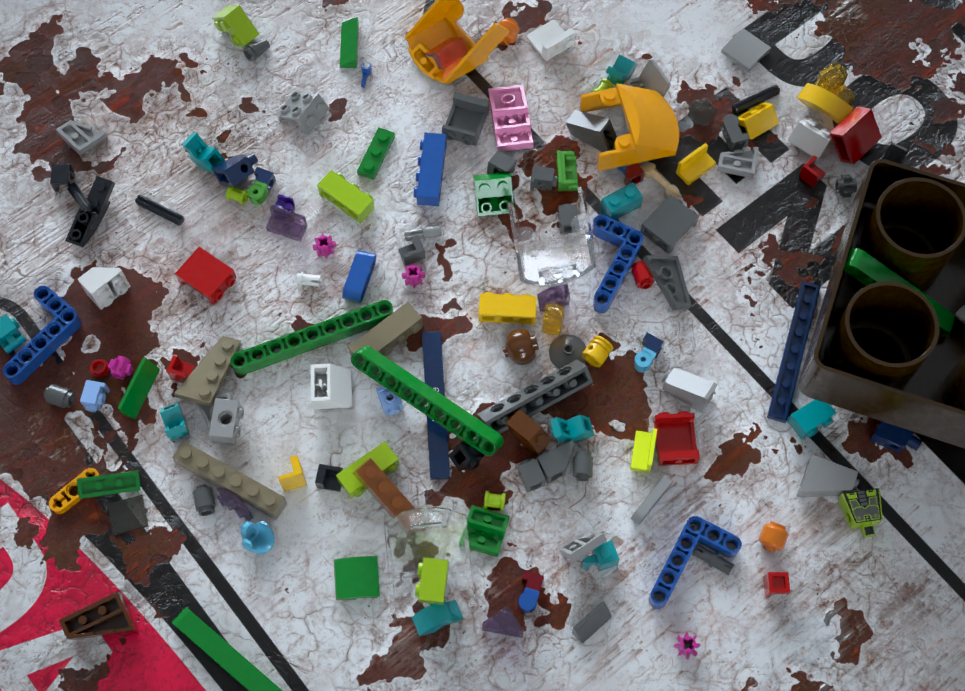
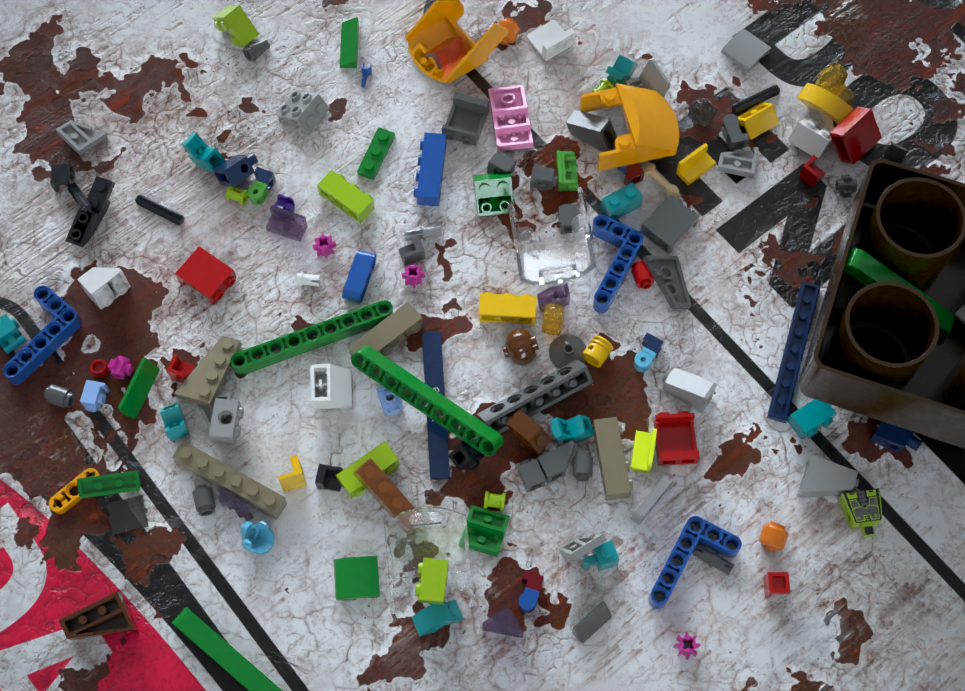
(611, 458): none -> dark tan brick

